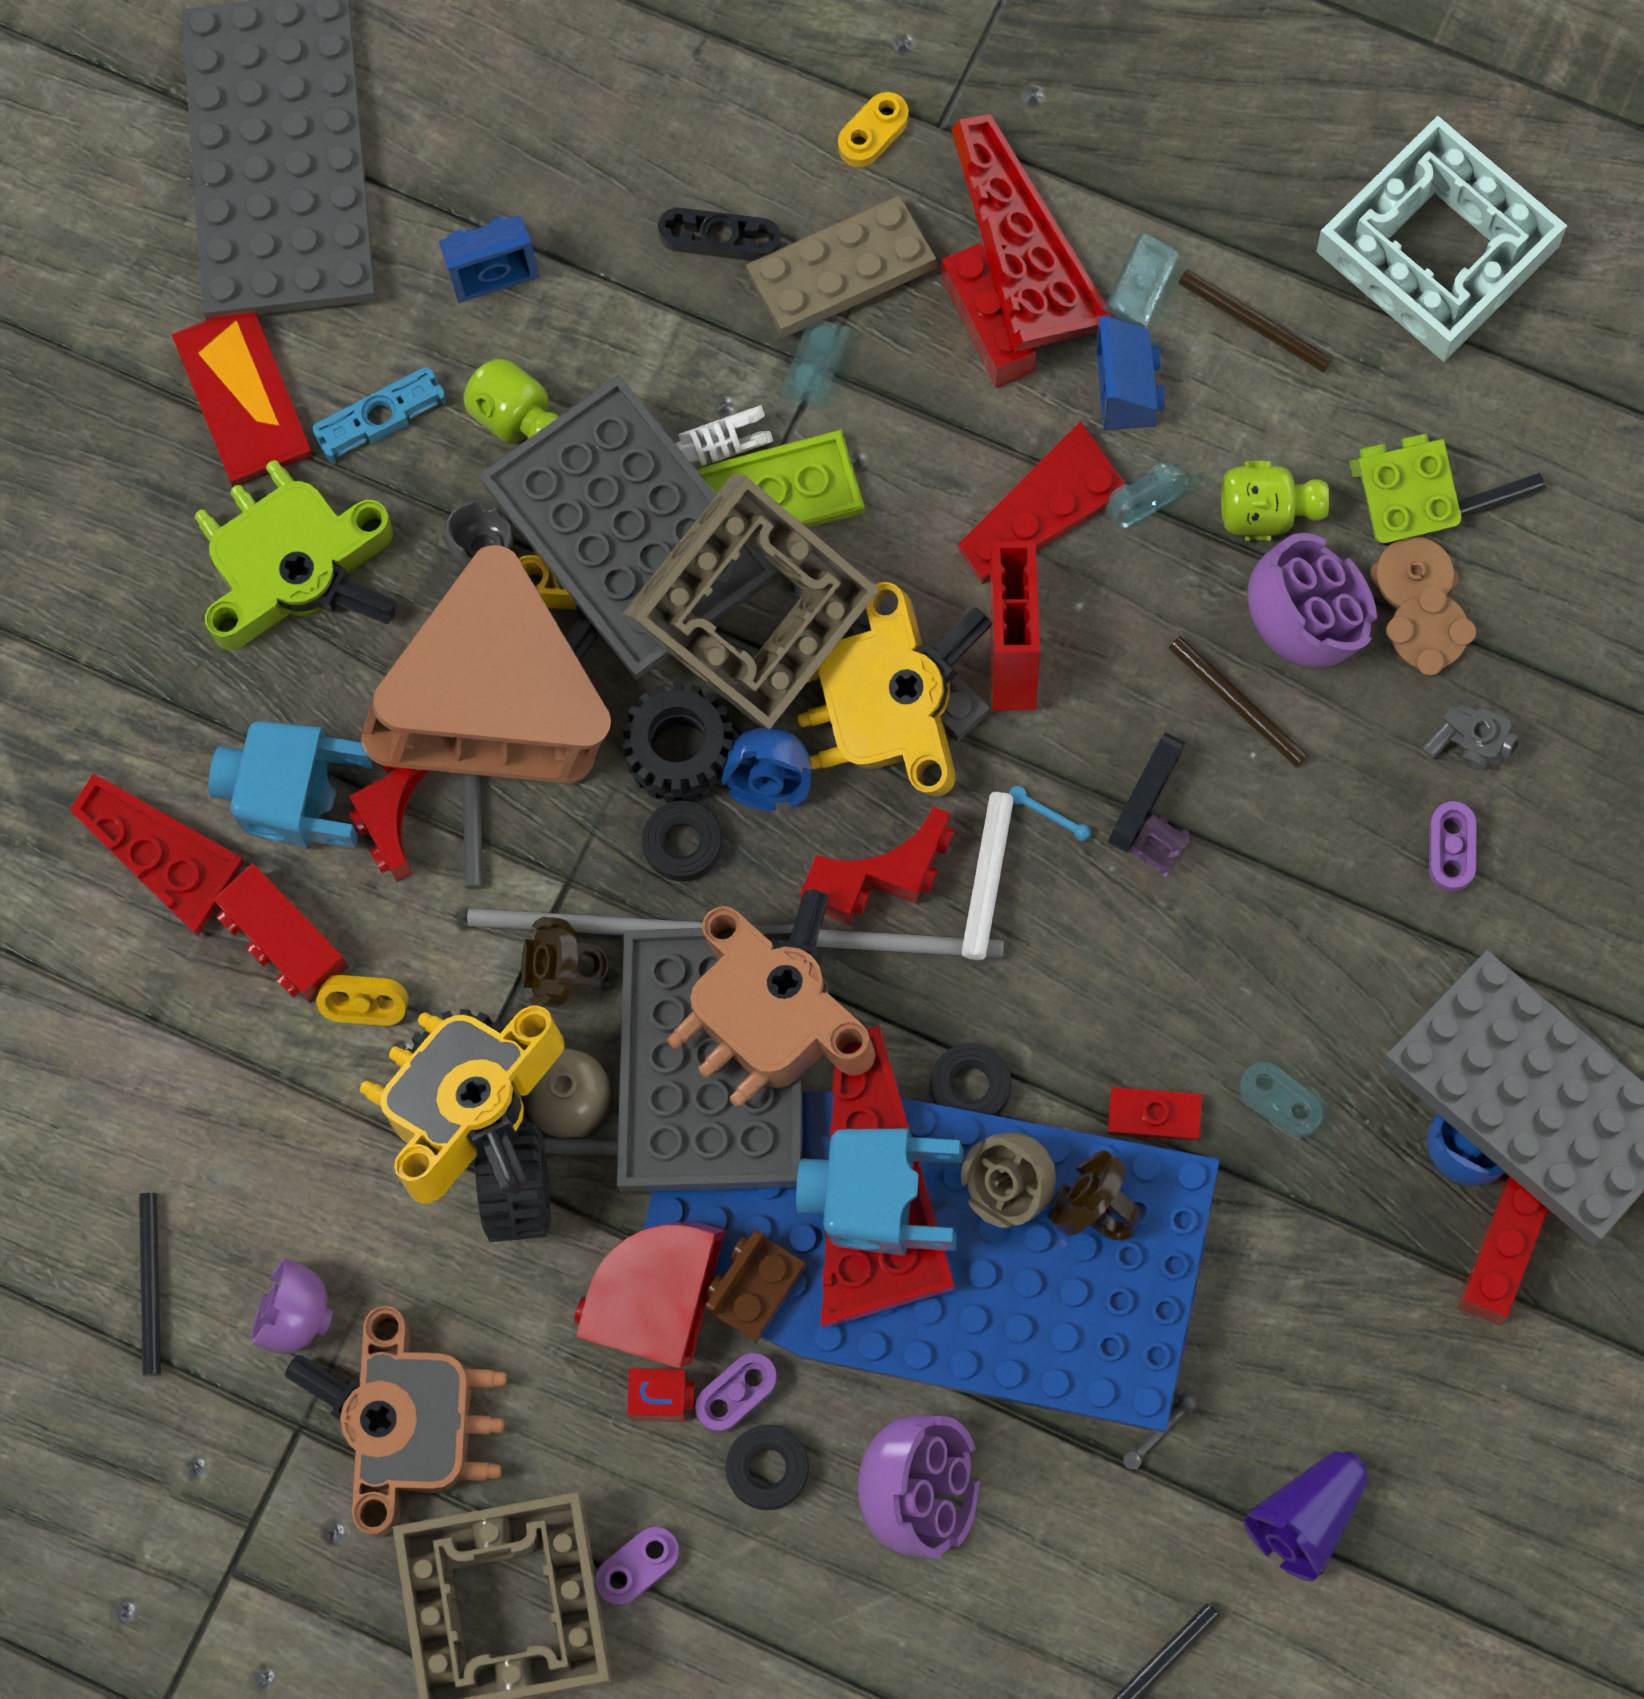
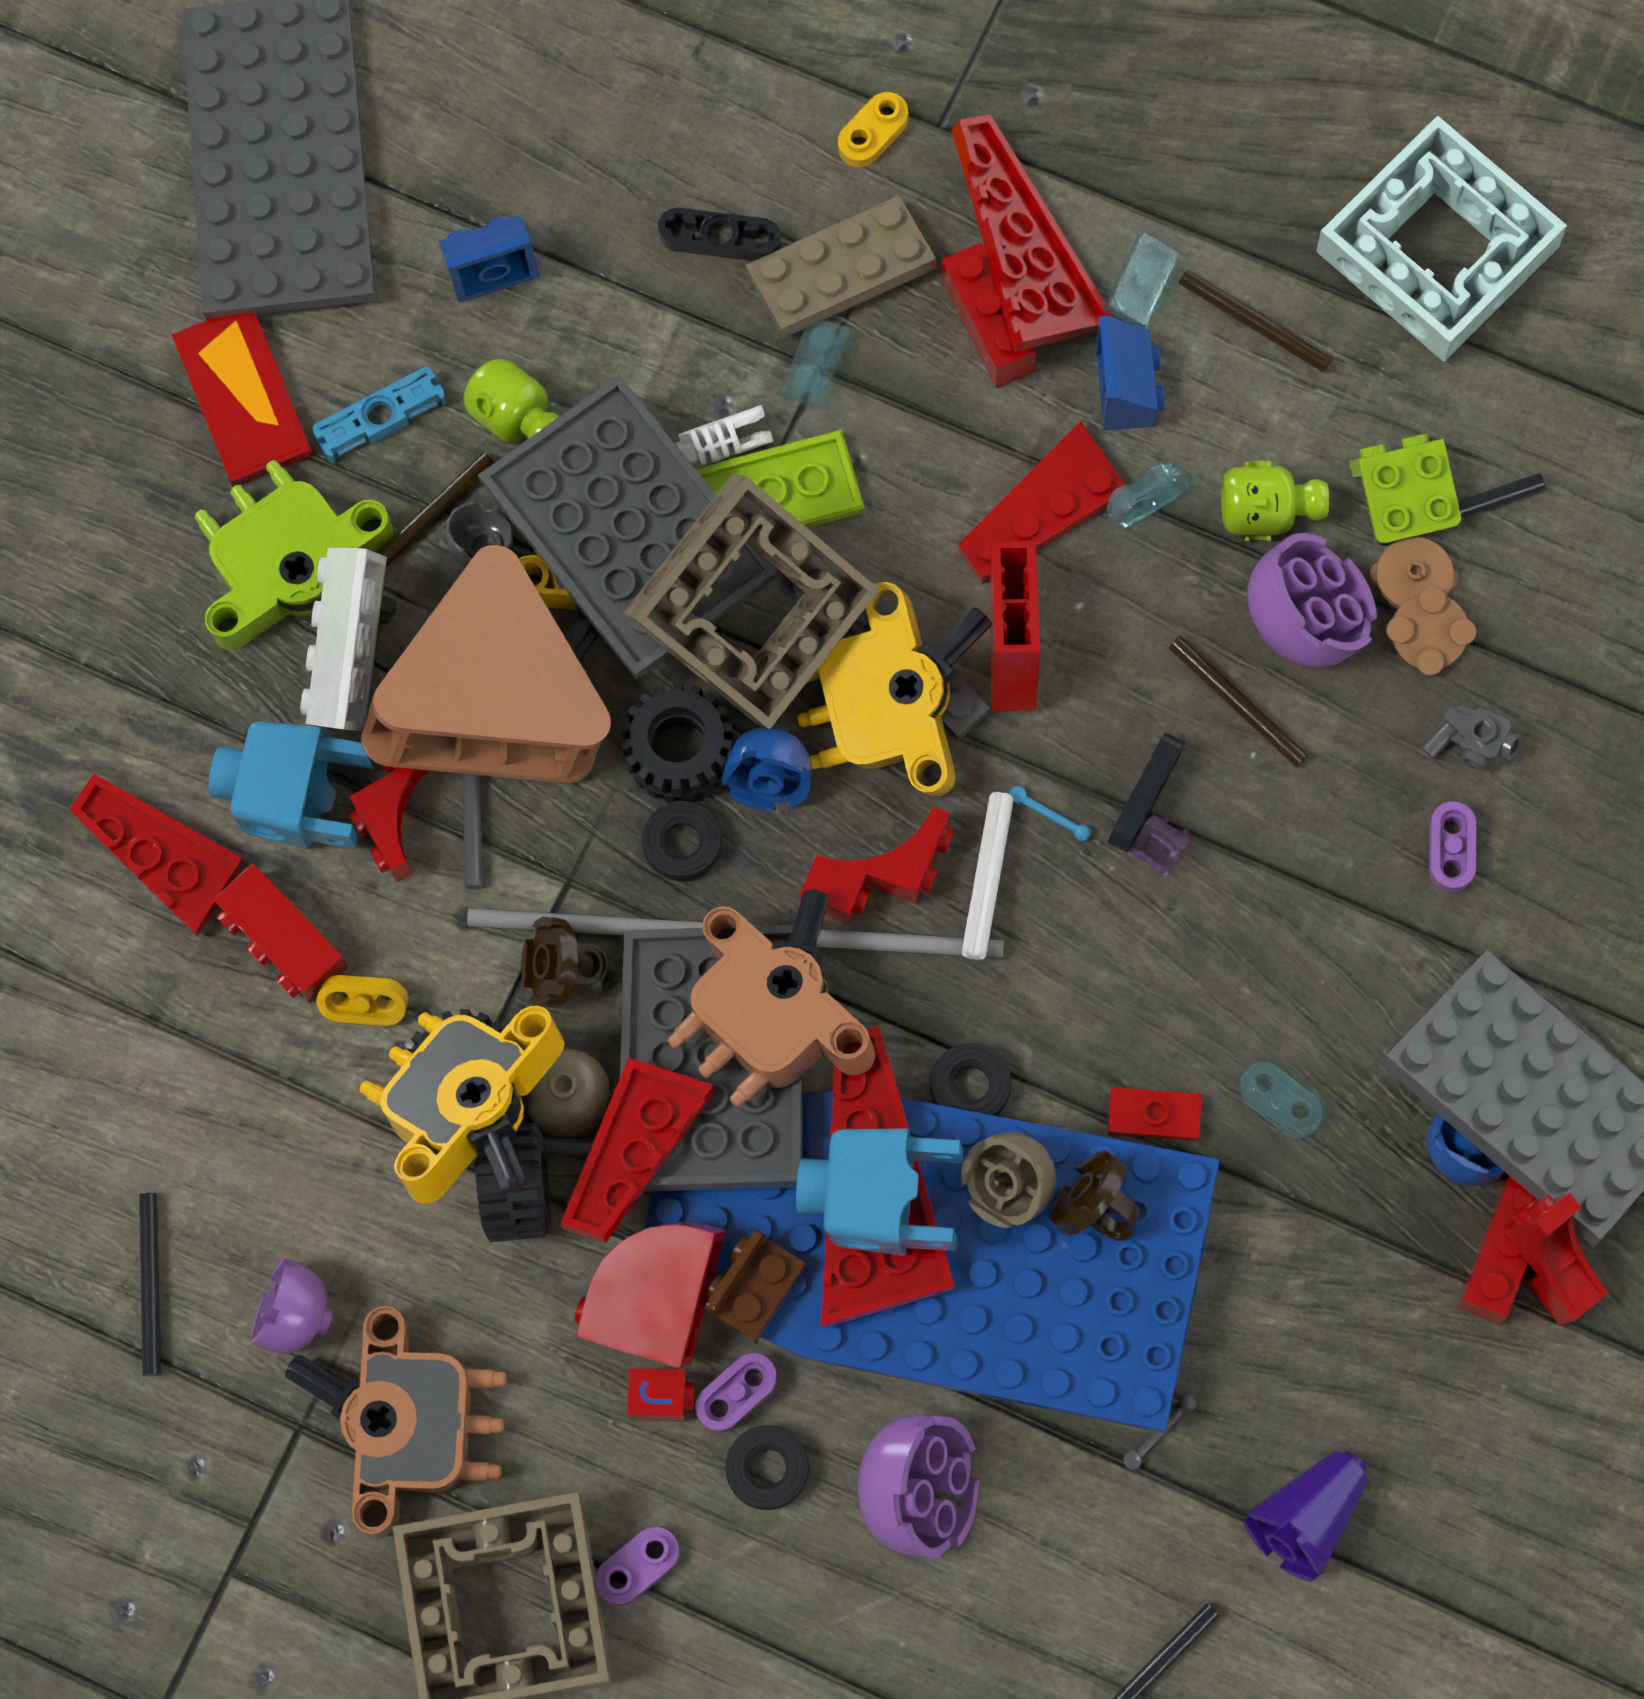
(345, 638): none -> white slope
(435, 508): none -> dark brown bar
(634, 1140): none -> red wing
(1549, 1244): none -> red arch

